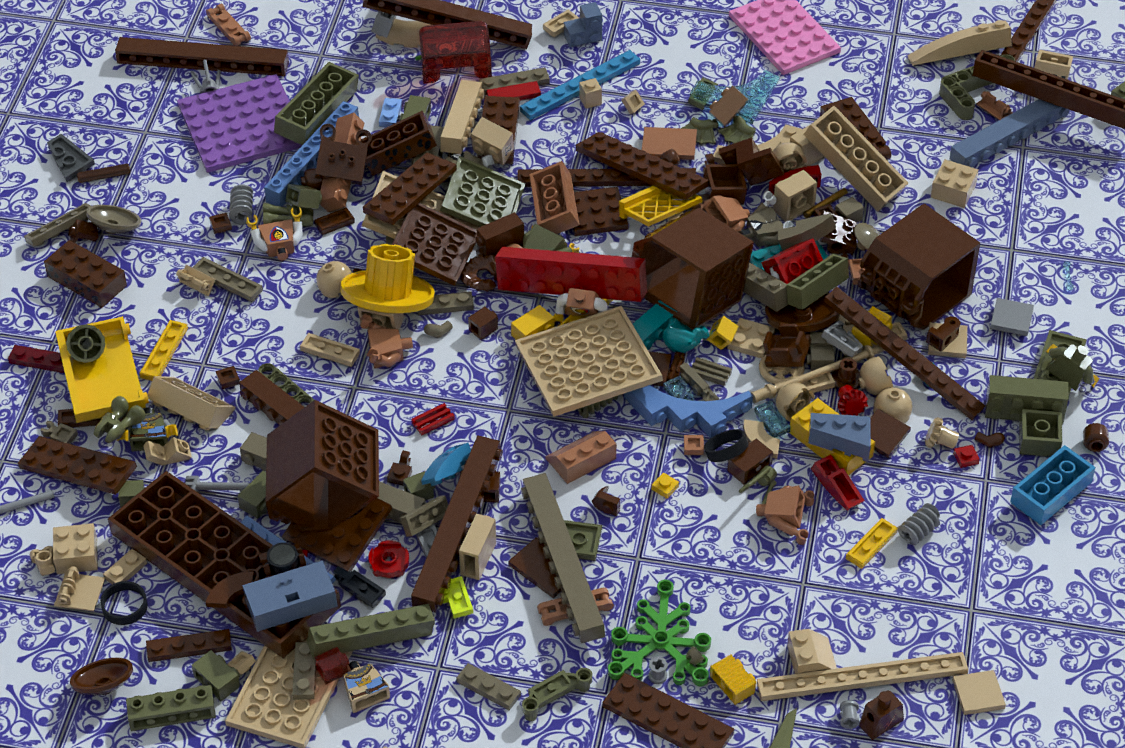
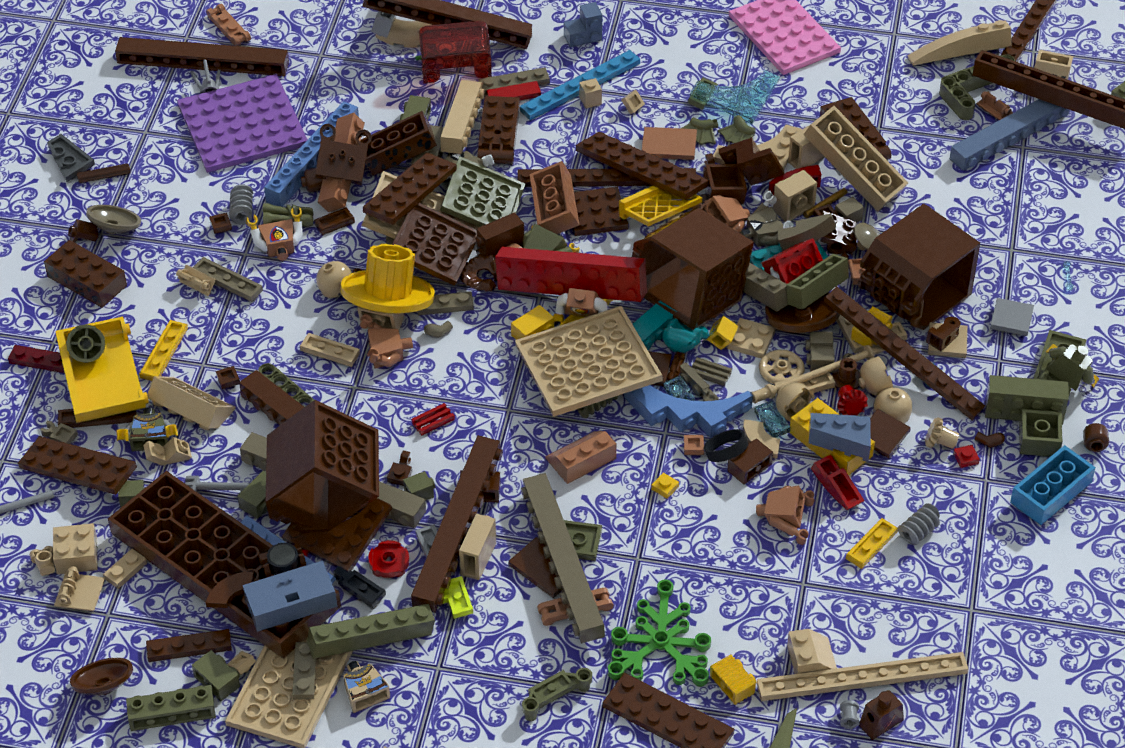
(56, 226): dark tan plate -> none
(110, 421): olive piece -> none
(121, 586): black tyre -> none
(303, 196): olive brick -> none
(315, 103): olive brick -> none
(331, 665): clear red brick -> none
(390, 112): light blue plate -> none
(424, 516): dark tan plate -> none
(447, 465): dark azure slope -> none
(483, 323): reddish brown brick -> none
(488, 686): dark tan plate -> none
(492, 140): tan brick -> none
(556, 25): tan plate -> none
(606, 502): reddish brown plate -> none
(658, 670): light grey bush -> none
(671, 156): reddish brown piece -> none
(695, 656): dark tan hinge -> none
(728, 105): medium nougat brick -> none
(764, 477): olive plant -> none
(788, 348): reddish brown panel -> none
(790, 156): tan cylinder -> none
(846, 342): light grey wing -> none
(954, 183): tan brick -> none
(979, 692): tan tile -> none

